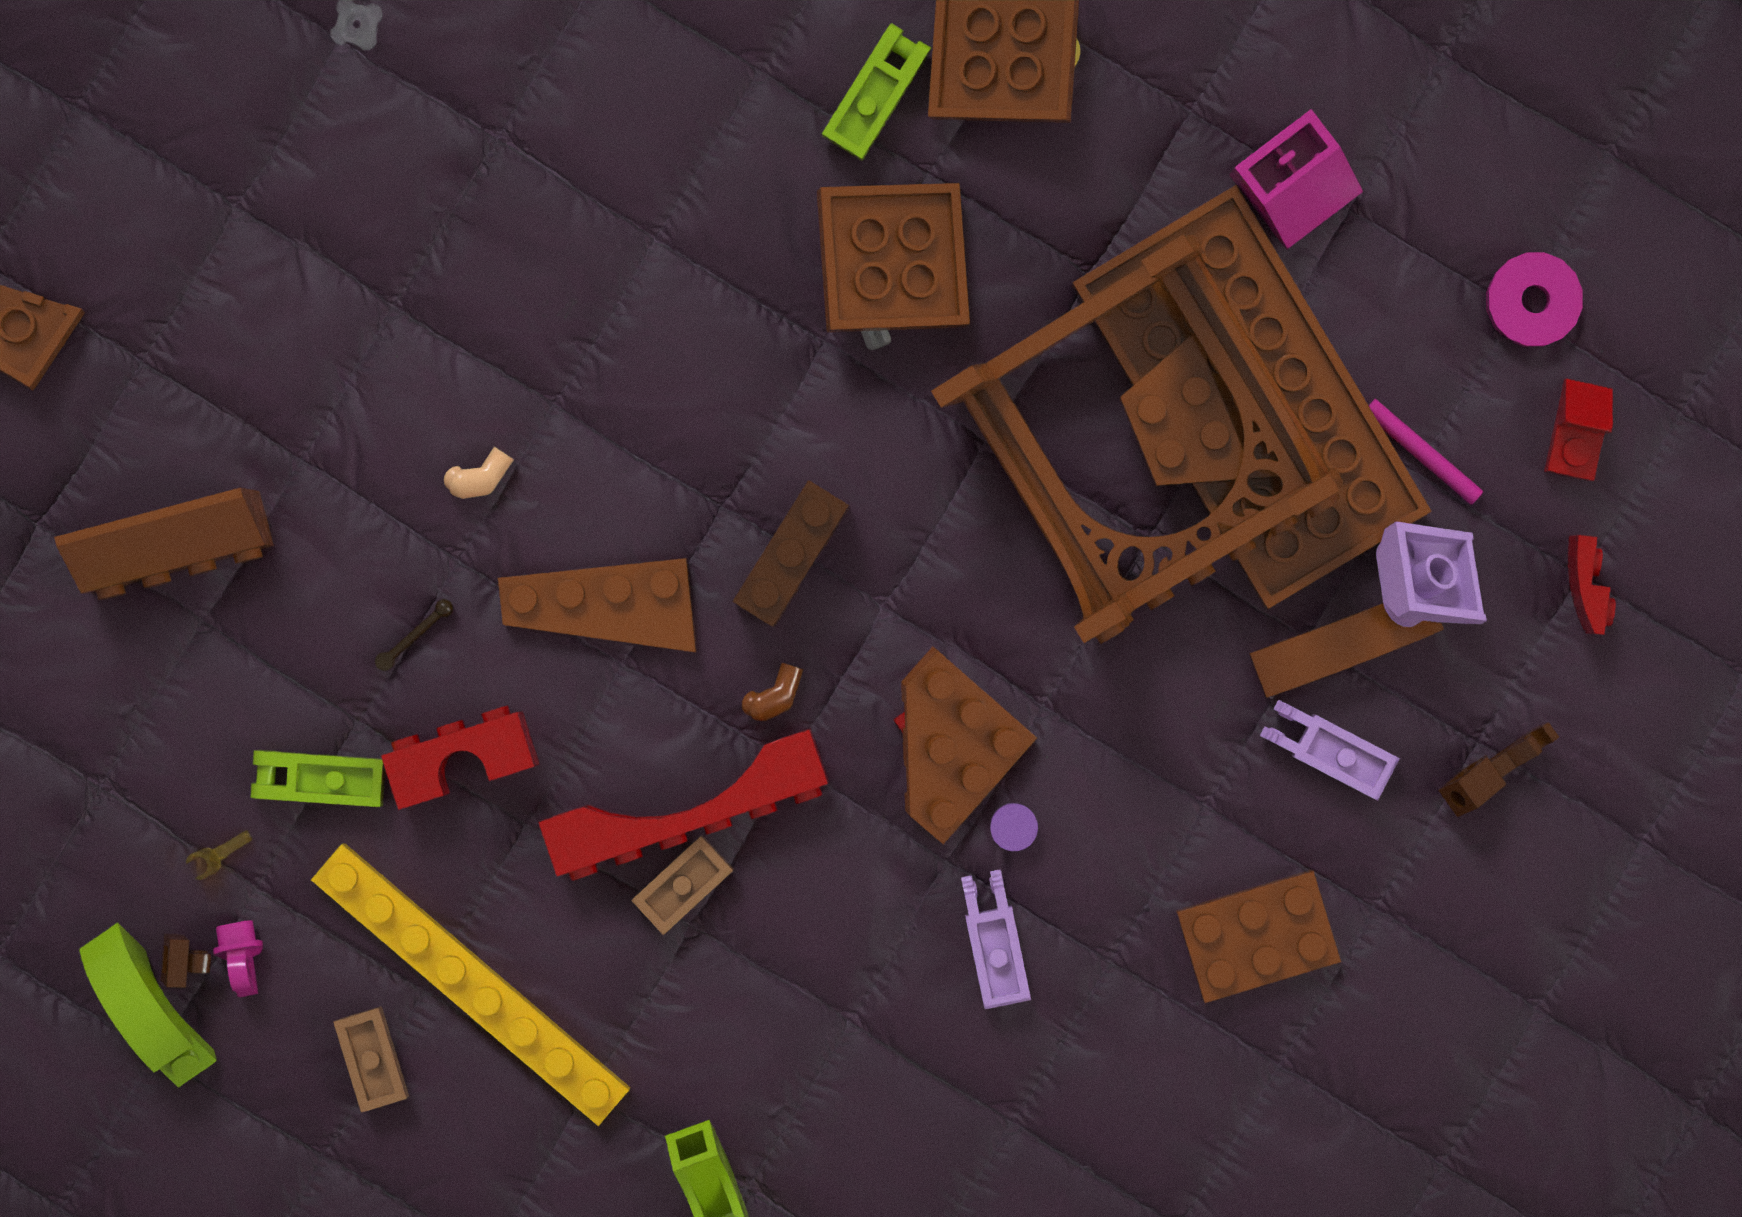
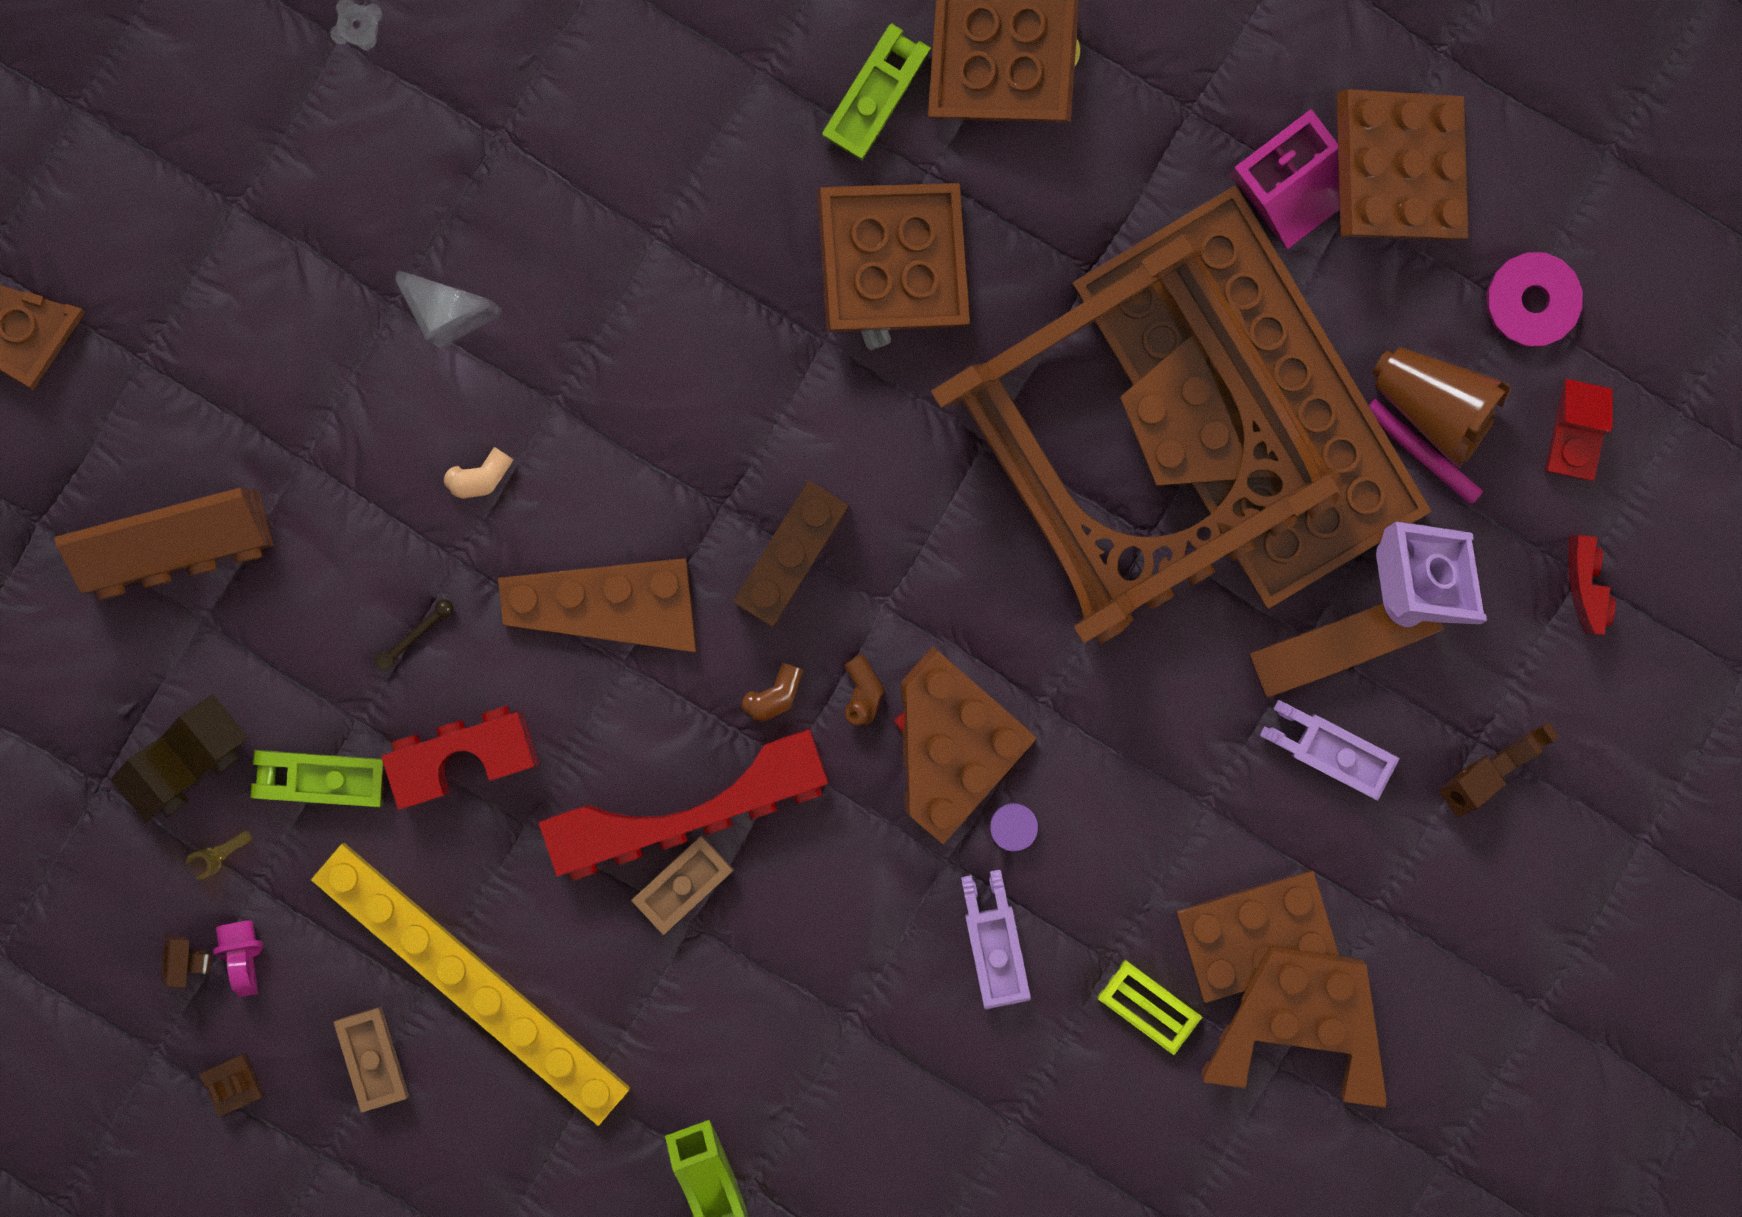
(139, 1008): lime arch -> none
(180, 759): none -> dark brown brick
(232, 1084): none -> reddish brown tile
(444, 311): none -> clear slope
(867, 692): none -> dark orange arm
(1116, 982): none -> neon yellow tile
(1306, 1004): none -> dark orange wing
(1402, 165): none -> dark orange plate
(1441, 399): none -> dark orange cone

